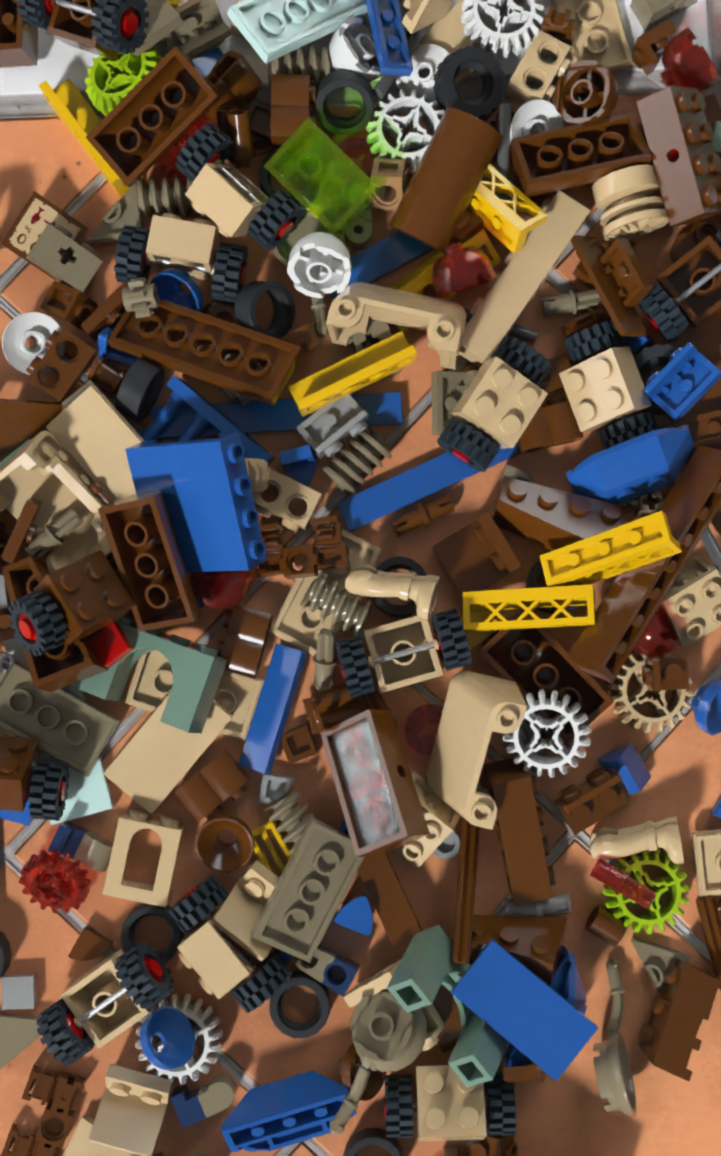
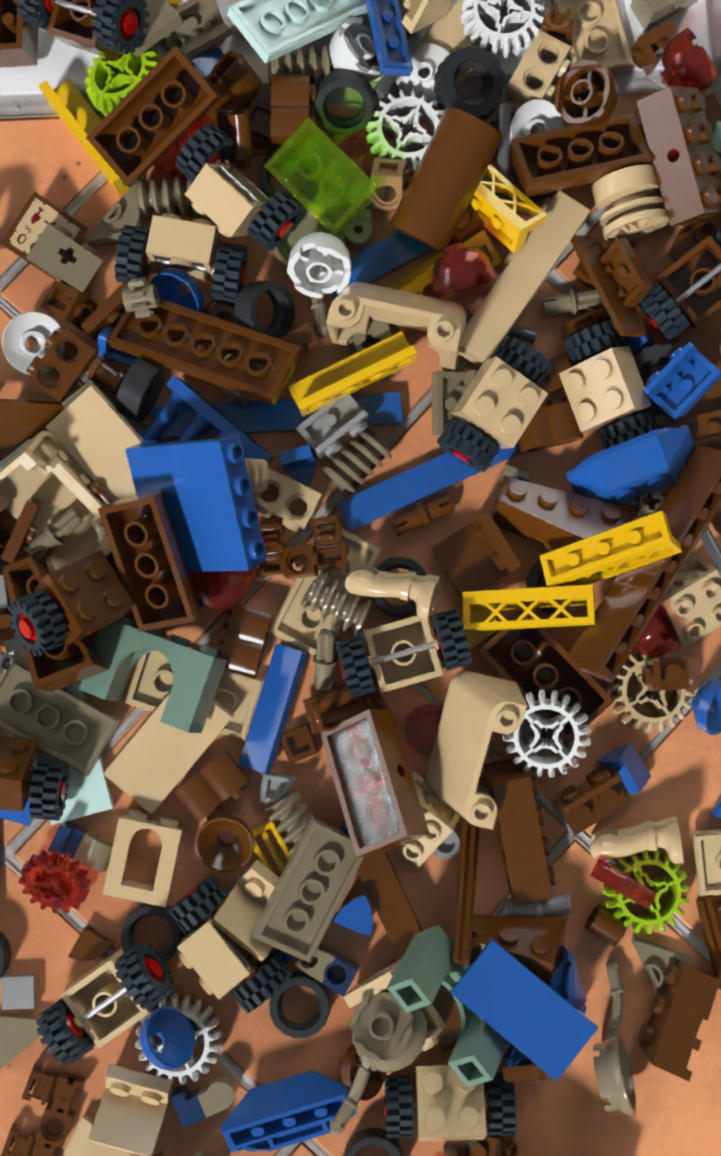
(111, 644): red tile -> none

